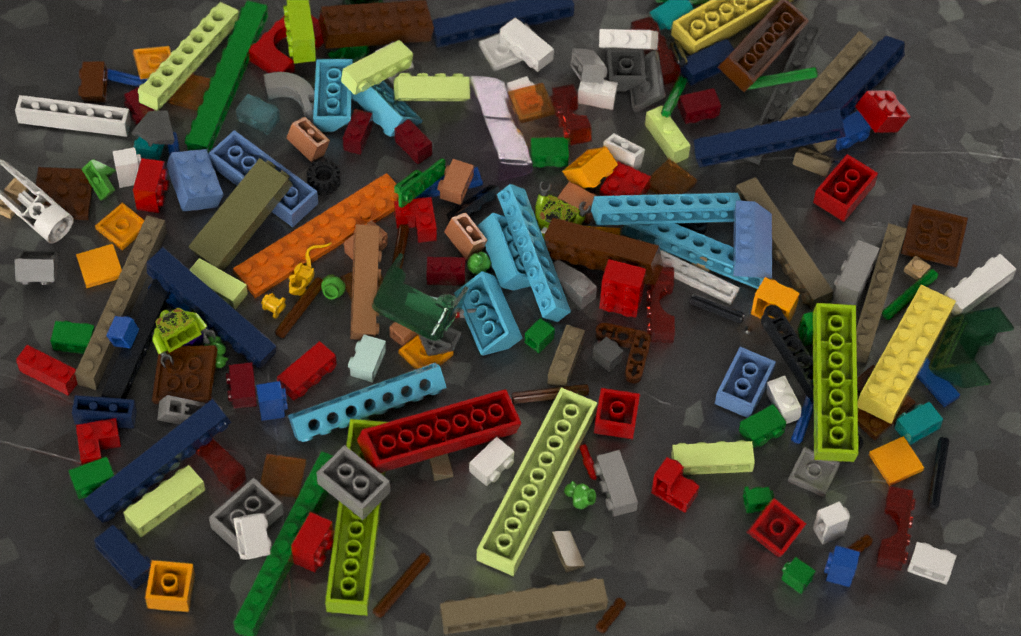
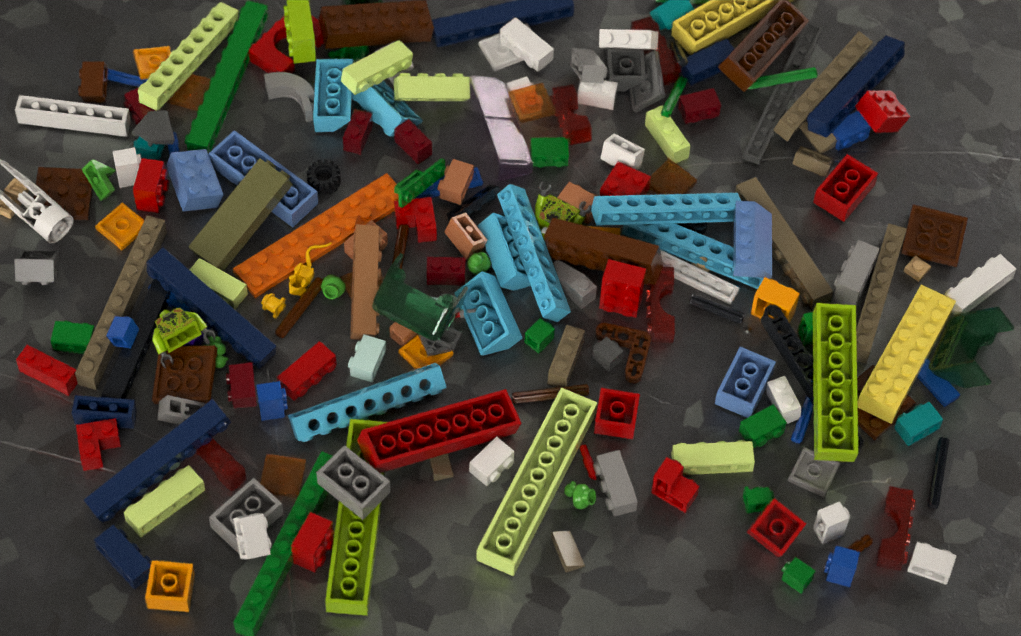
(90, 476): green brick -> none
(99, 265): light orange tile -> none
(258, 114): clear light blue brick -> none
(308, 139): nougat brick -> none
(401, 585): reddish brown axle -> none
(523, 606): dark tan brick -> none
(591, 167): light orange brick -> none
(610, 615): reddish brown axle -> none
(769, 138): dark blue brick -> none
(896, 461): light orange tile -> none
(909, 294): green axle -> none

